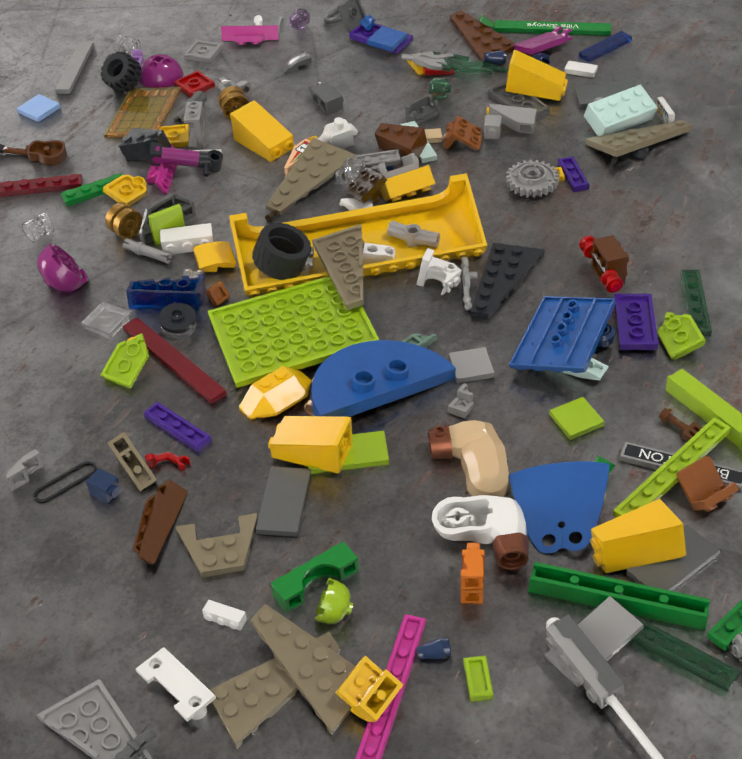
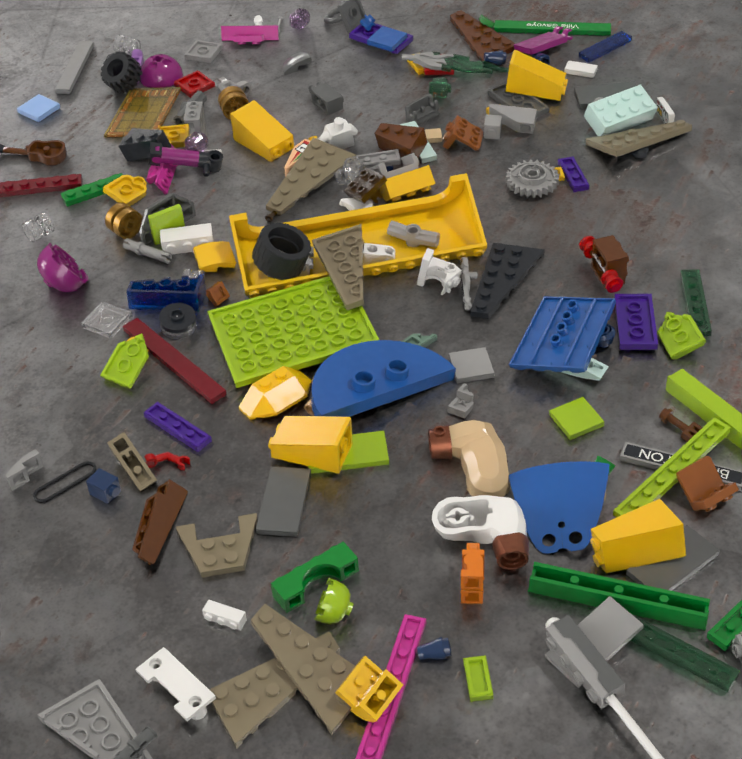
(196, 142): none -> clear purple head

